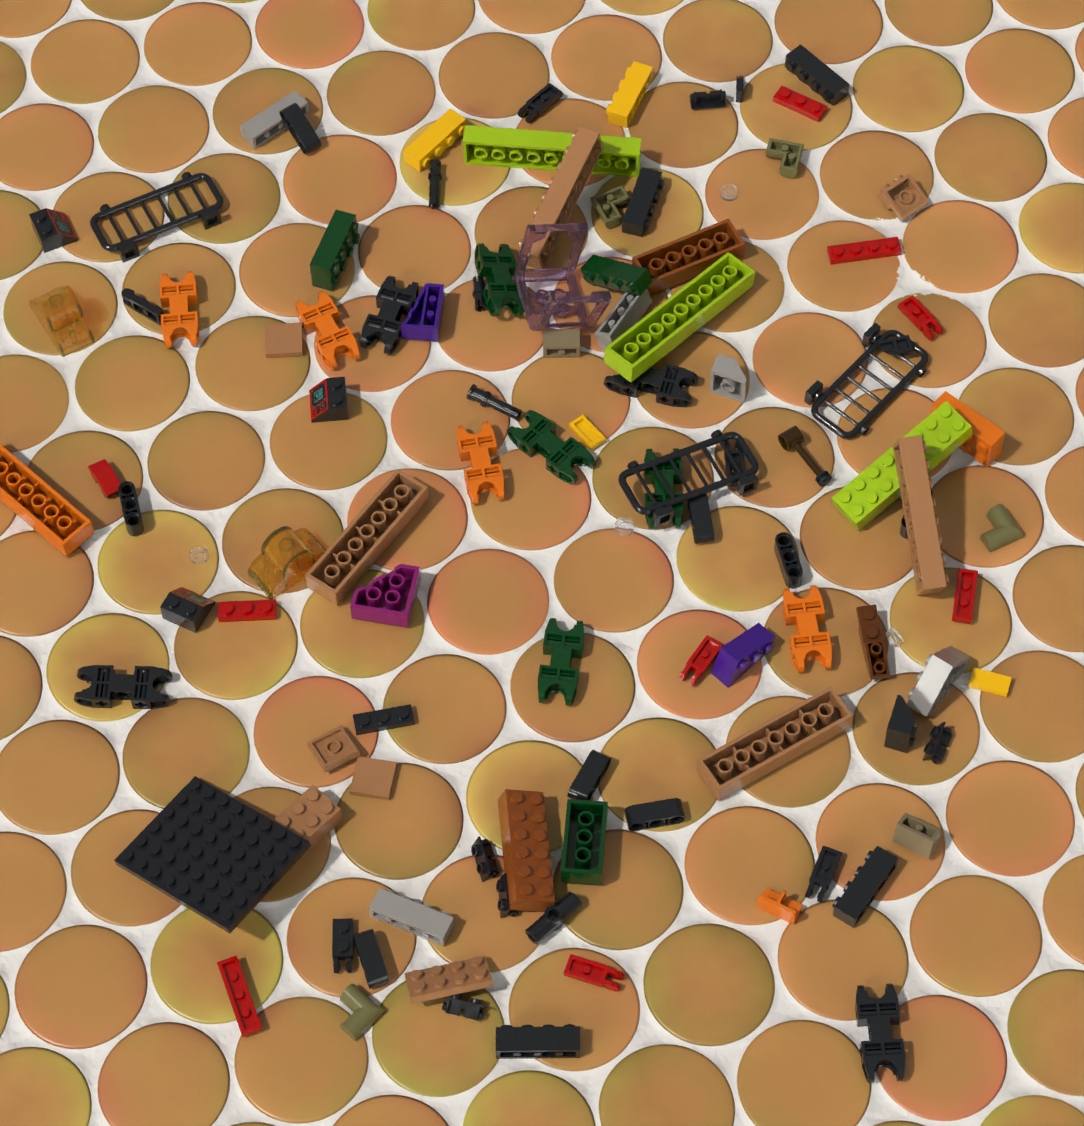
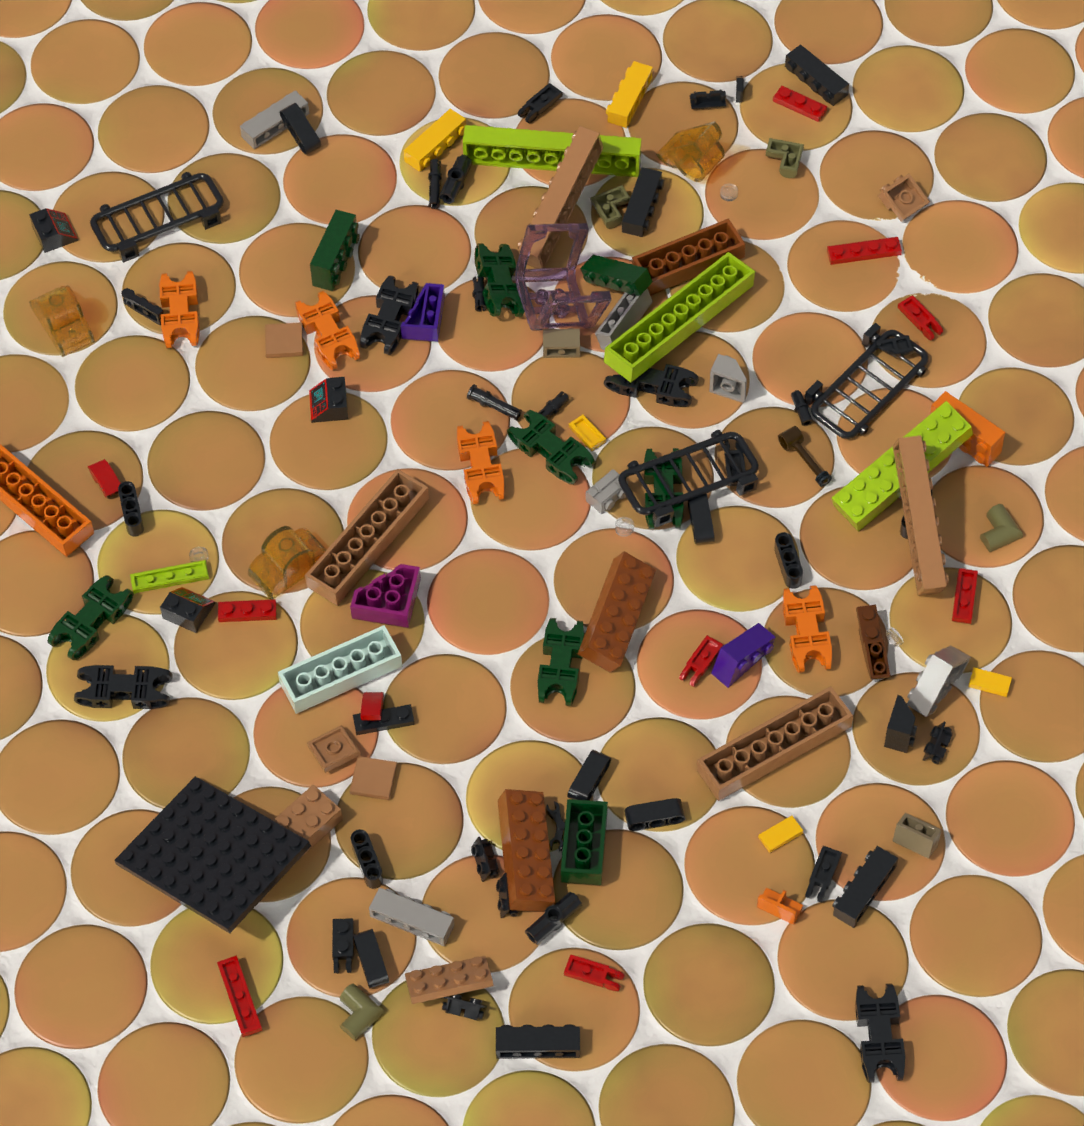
(83, 626): none -> dark green piece
(169, 576): none -> lime tile
(340, 669): none -> light aqua brick
(366, 850): none -> black beam
(372, 705): none -> red slope
(455, 179): none -> black piece
(553, 405): none -> black pin
(555, 815): none -> black piece
(605, 492): none -> light grey brick
(617, 612): none -> dark orange brick
(694, 151): none -> clear yellow brick
(780, 834): none -> yellow tile
(801, 408): none -> black axle

